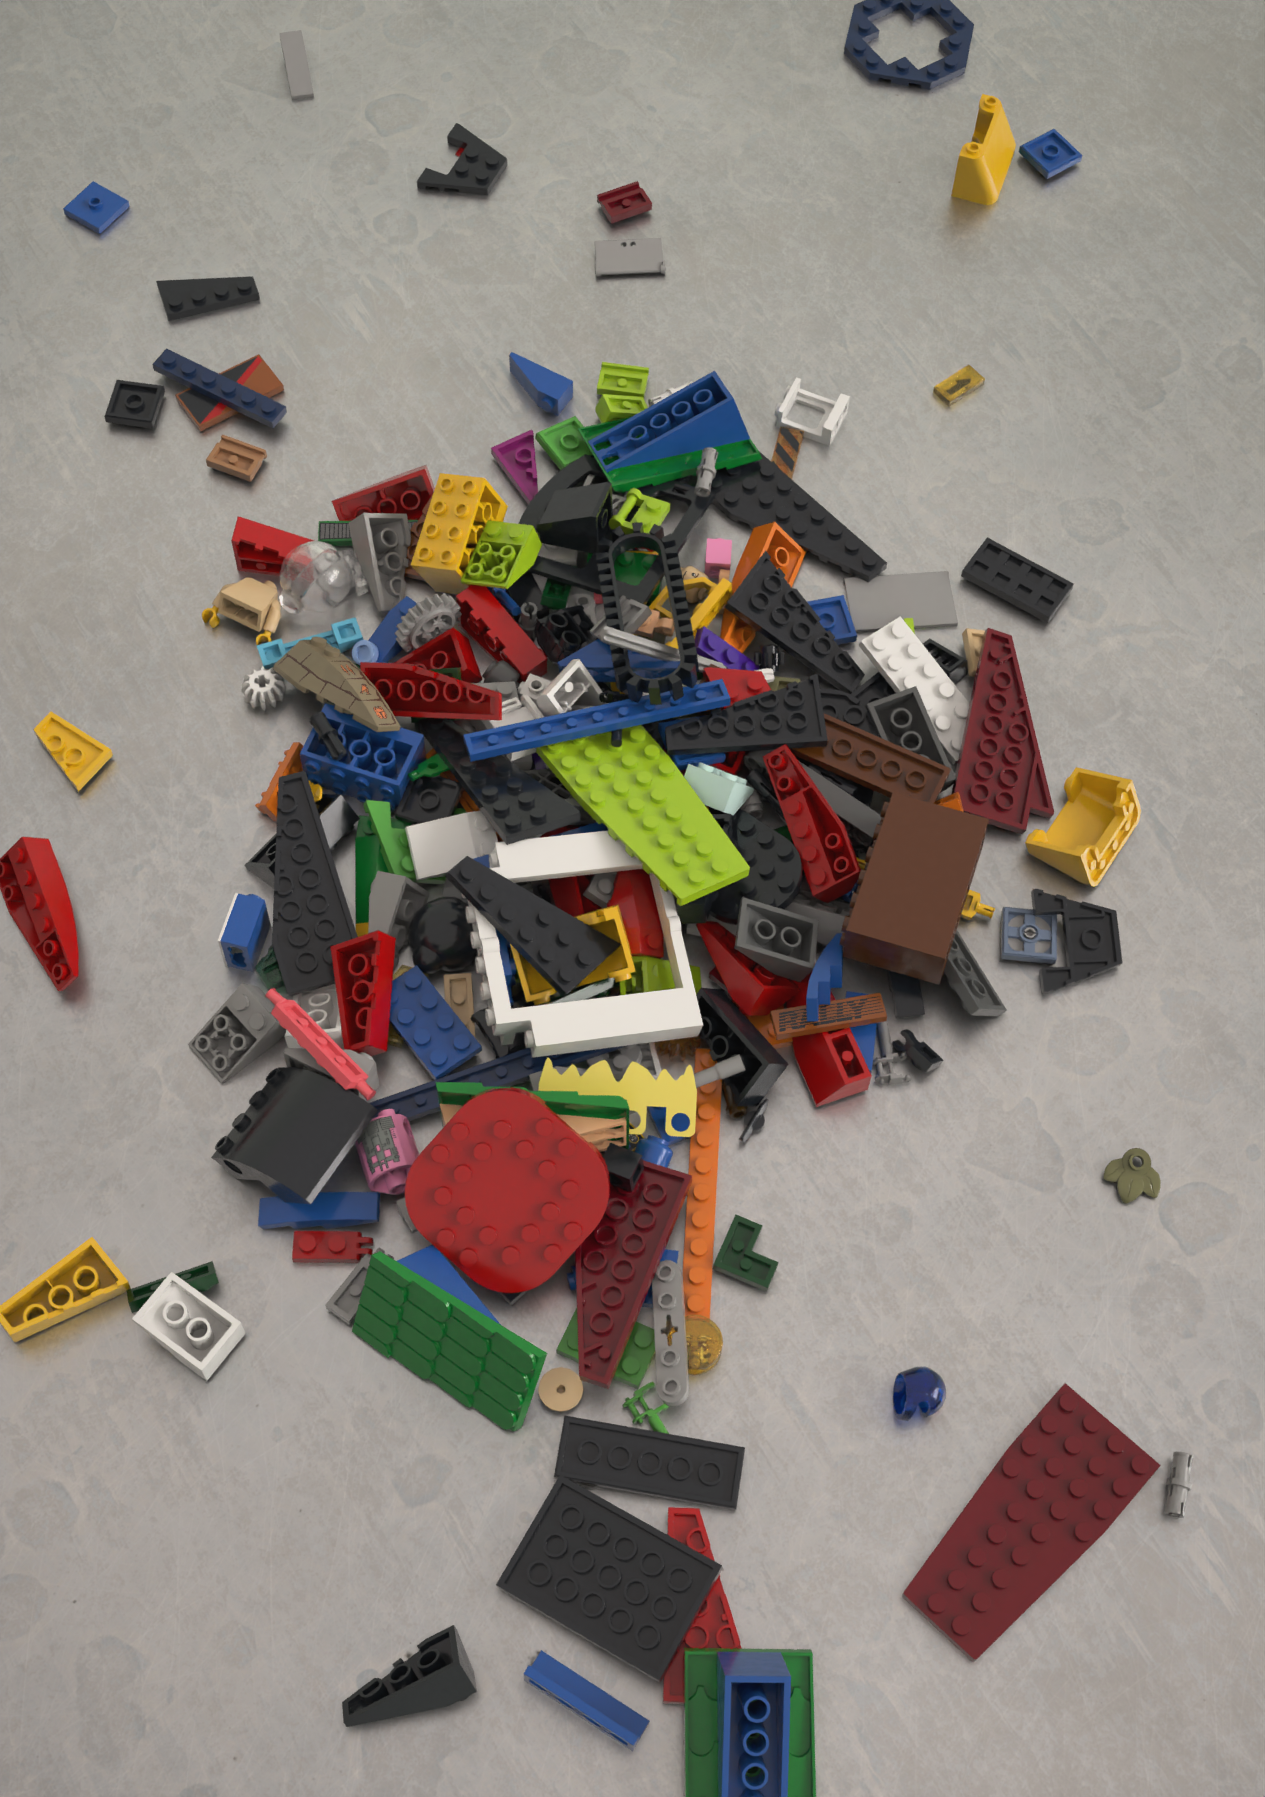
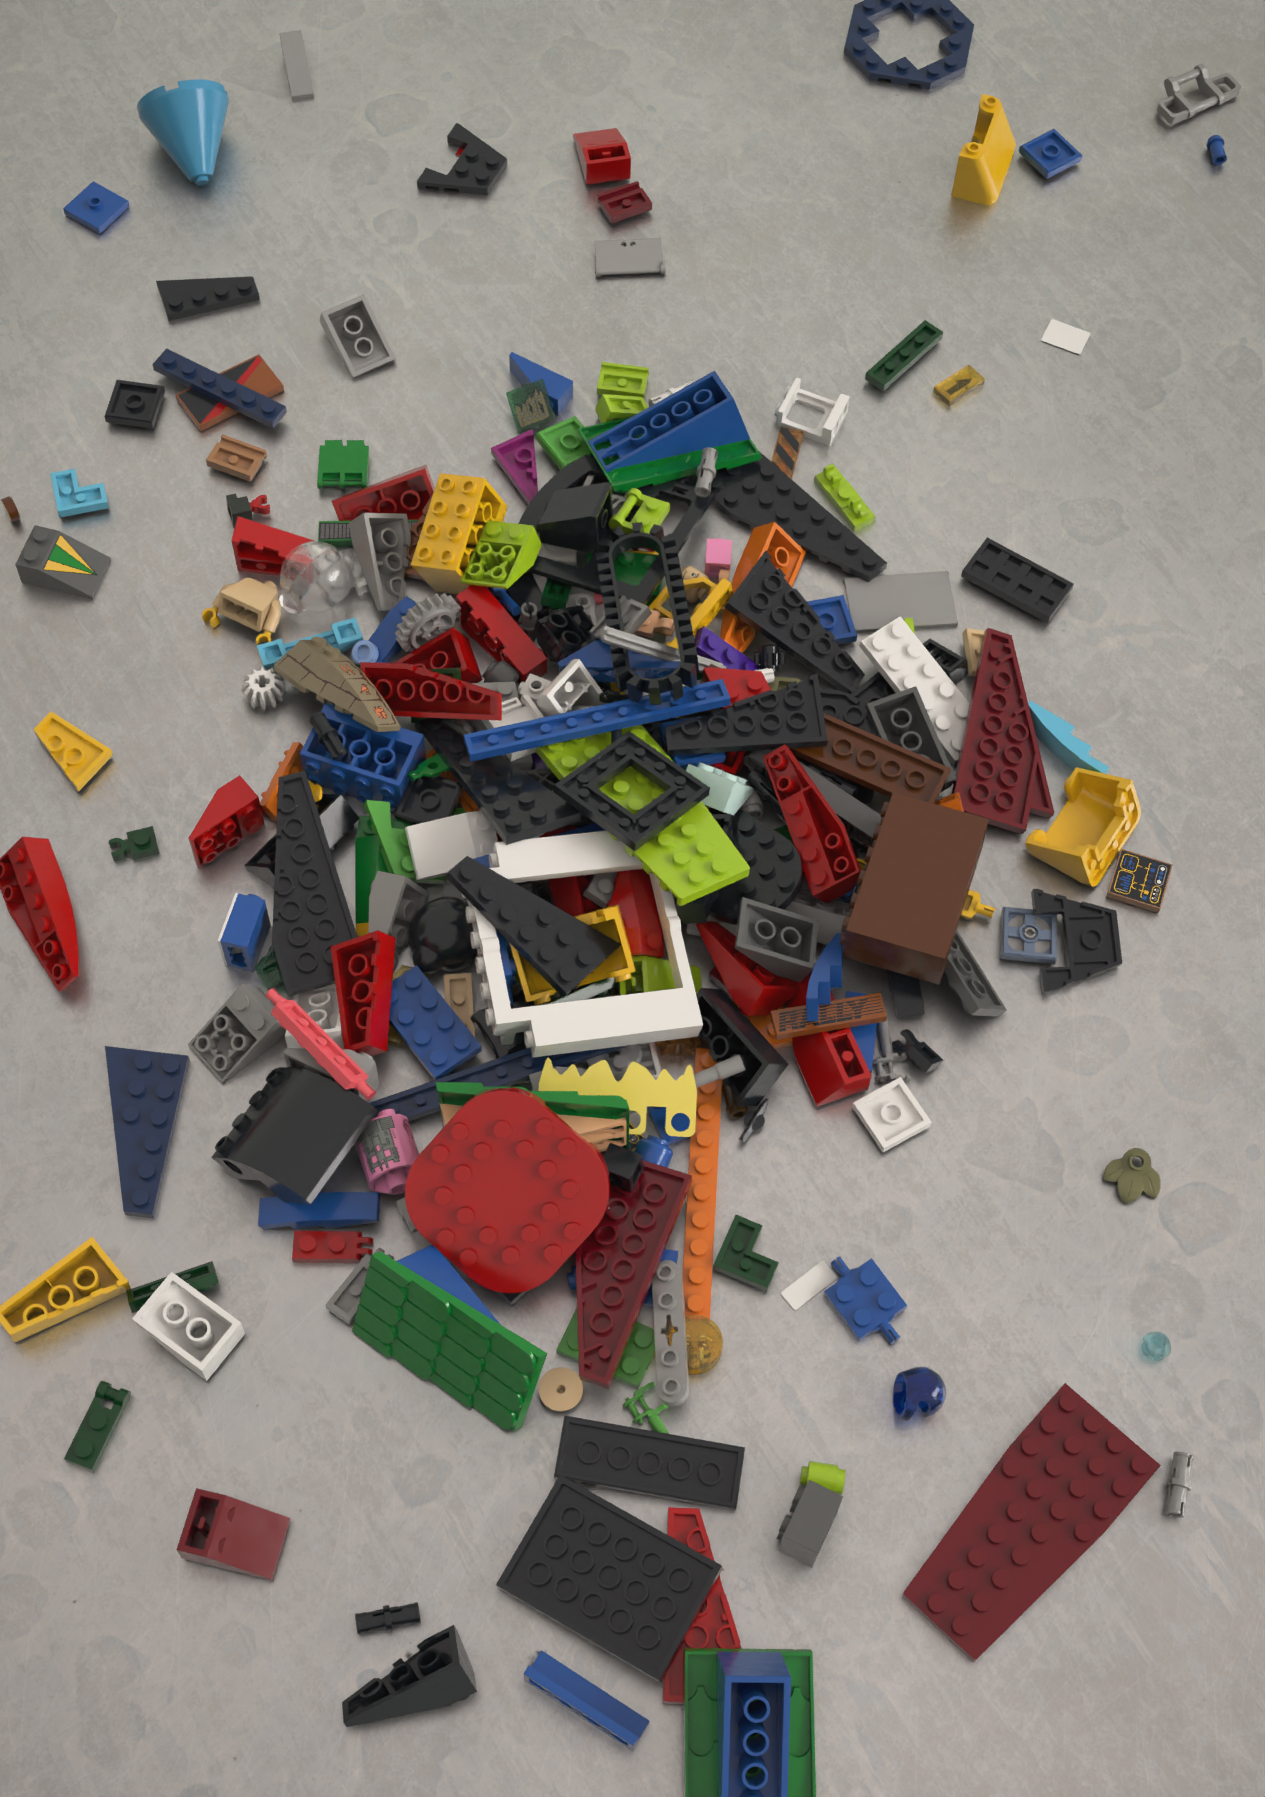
(10, 509): none -> reddish brown tile
(61, 563): none -> dark grey slope
(74, 499): none -> medium azure plate
(97, 1427): none -> dark green plate
(139, 844): none -> dark green plate
(145, 1107): none -> dark blue wing
(187, 124): none -> dark azure cone
(226, 820): none -> red slope
(232, 1535): none -> dark red slope
(244, 509): none -> pearl dark grey piece
(343, 464): none -> green plate
(356, 336): none -> light grey slope
(387, 1618): none -> black pin
(530, 405): none -> piece
(603, 155): none -> red slope
(634, 830): none -> black plate
(809, 1285): none -> white sticker
(810, 1523): none -> dark grey brick
(825, 1475): none -> lime brick
(844, 498): none -> lime plate
(865, 1299): none -> blue plate
(891, 1114): none -> white plate
(904, 355): none -> dark green plate
(1059, 739): none -> medium azure slope
(1065, 336): none -> white sticker
(1139, 880): none -> black tile
(1162, 1342): none -> clear light blue plate
(1206, 86): none -> light grey bar
(1215, 146): none -> blue pin

